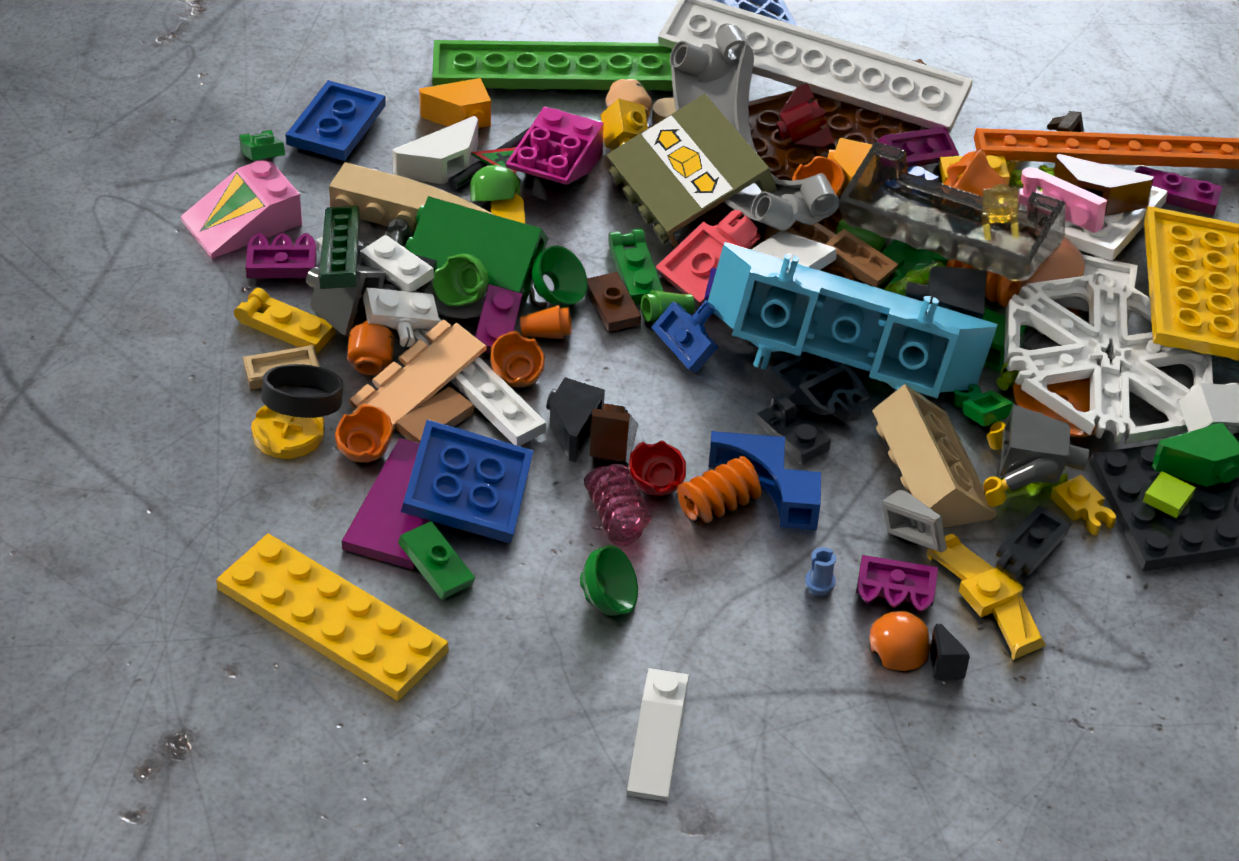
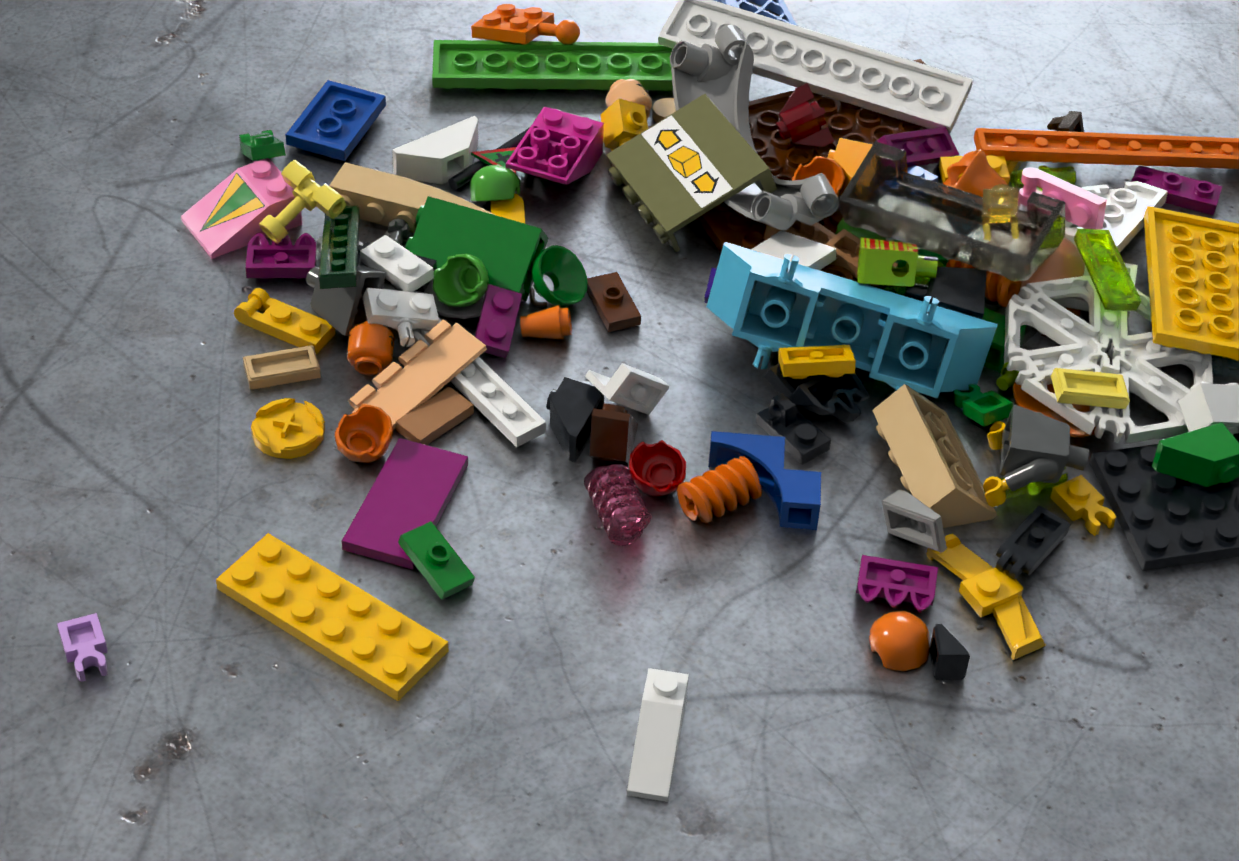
(84, 644): none -> lavender plate
(298, 405): black tyre -> none
(307, 195): none -> light yellow bar
(456, 102): light orange slope -> none
(467, 481): blue plate -> none
(517, 360): orange hair -> none
(523, 26): none -> orange plate
(610, 581): green piece -> none
(630, 388): none -> white panel
(634, 264): green plate -> none
(657, 302): bright green cone -> none
(687, 334): blue plate -> none
(692, 260): coral plate -> none
(816, 360): none -> yellow plate
(820, 578): medium blue pin -> none
(877, 262): none -> lime torso
(1090, 388): none -> light yellow tile
(1107, 270): none -> clear neon green plate
(1121, 188): reddish brown slope -> none
(1169, 494): lime tile -> none

